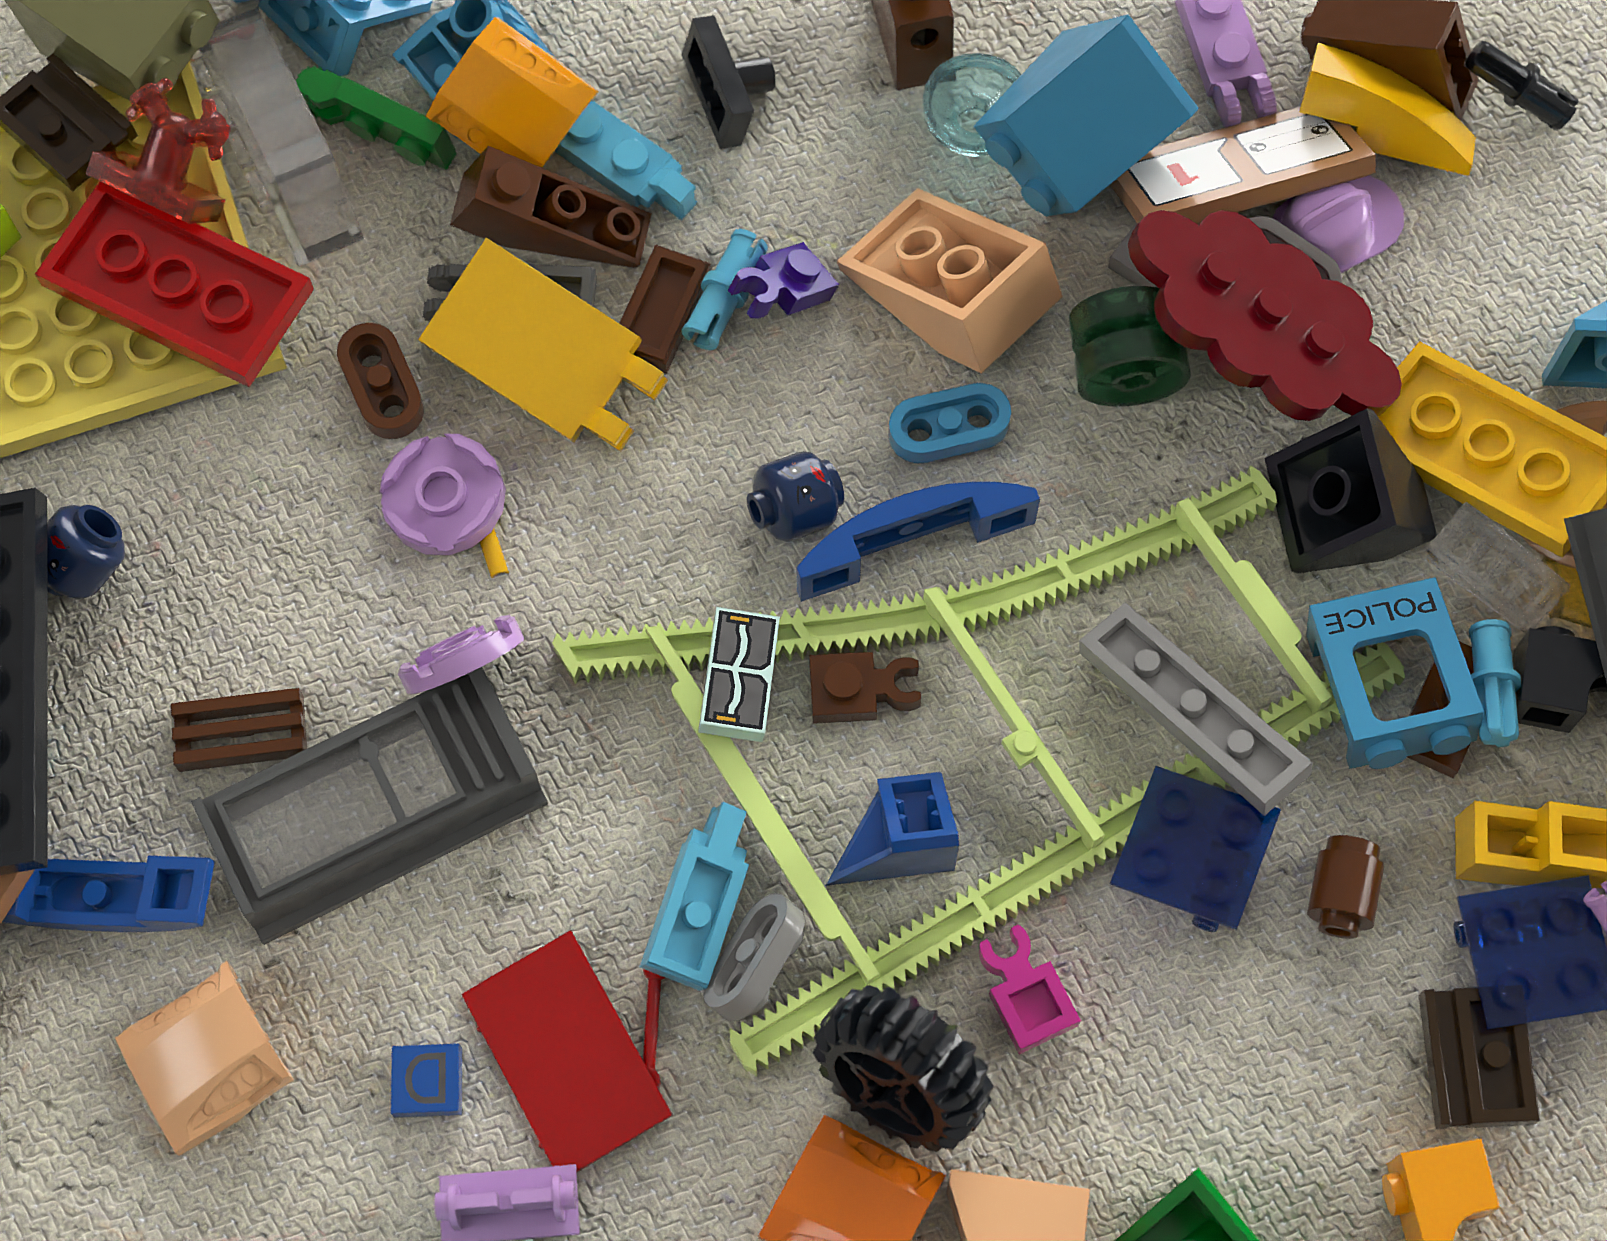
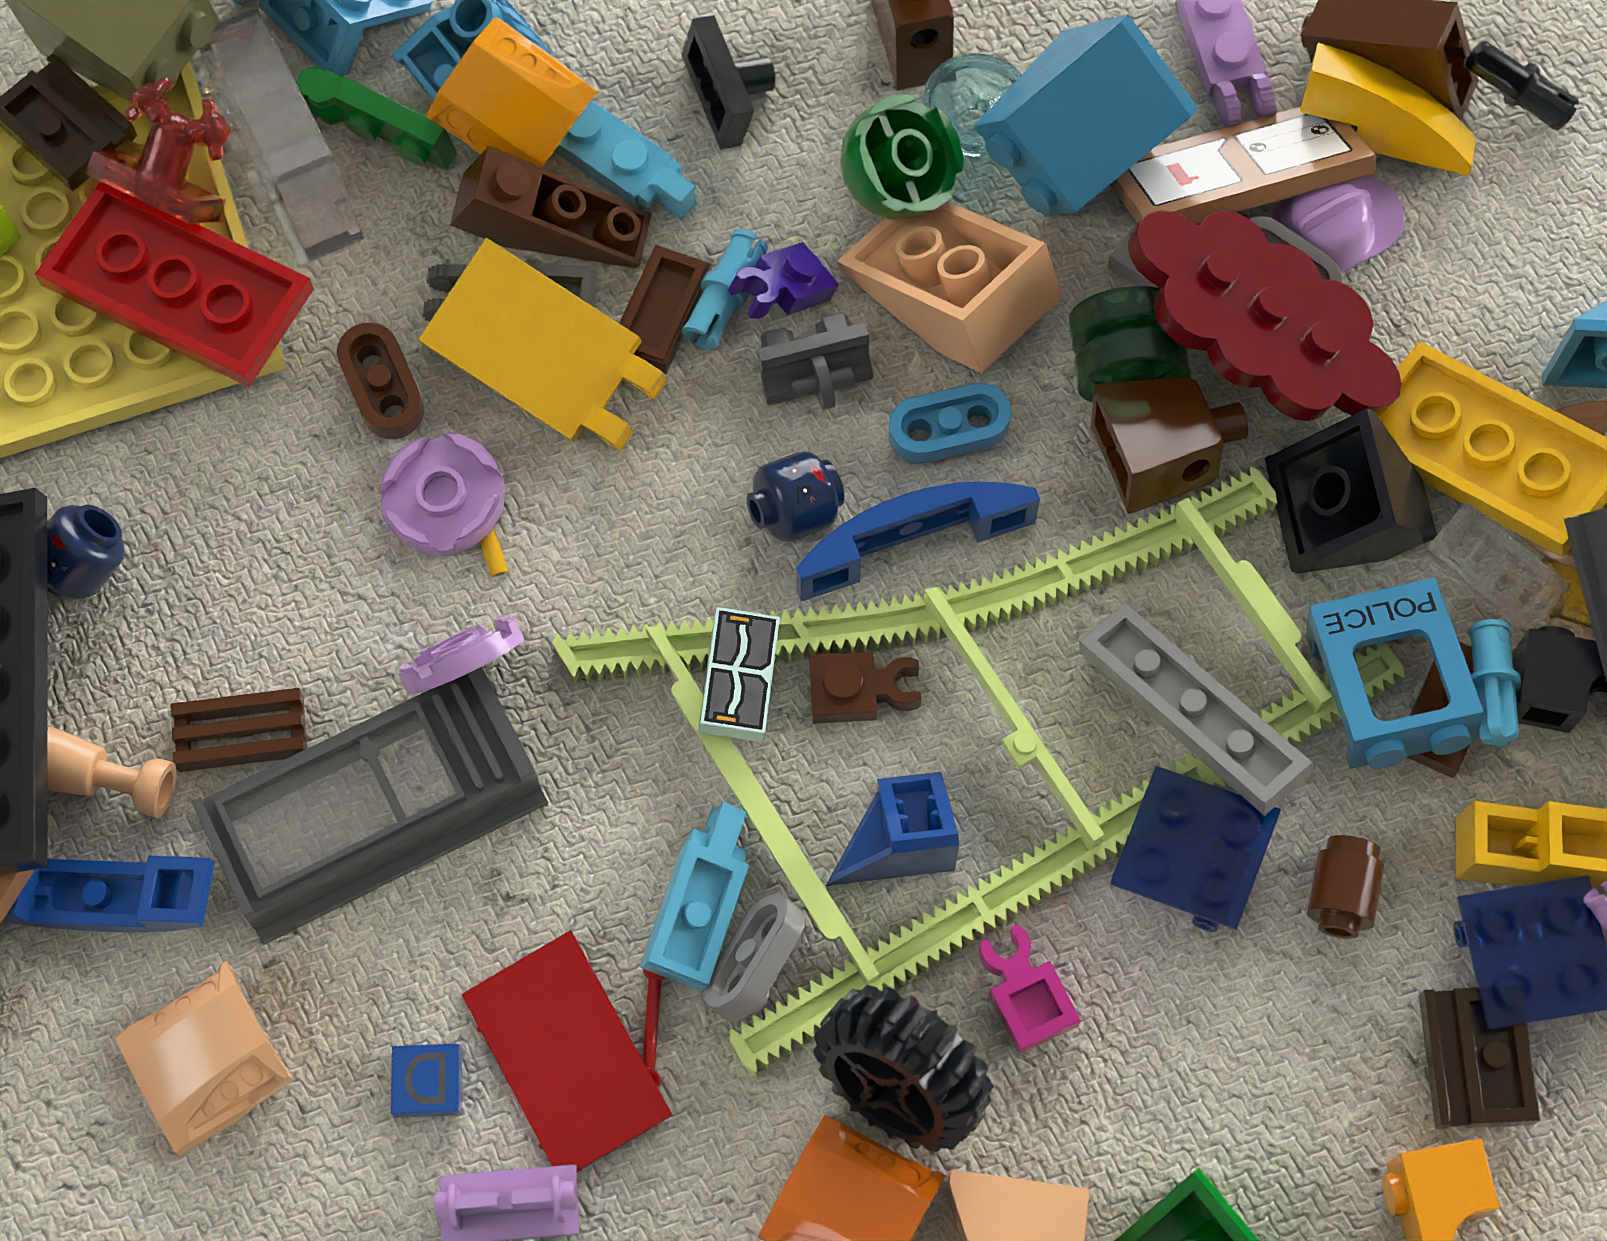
(82, 767): none -> light nougat piece
(814, 363): none -> dark grey hips
(901, 158): none -> green cylinder
(1162, 437): none -> reddish brown torso

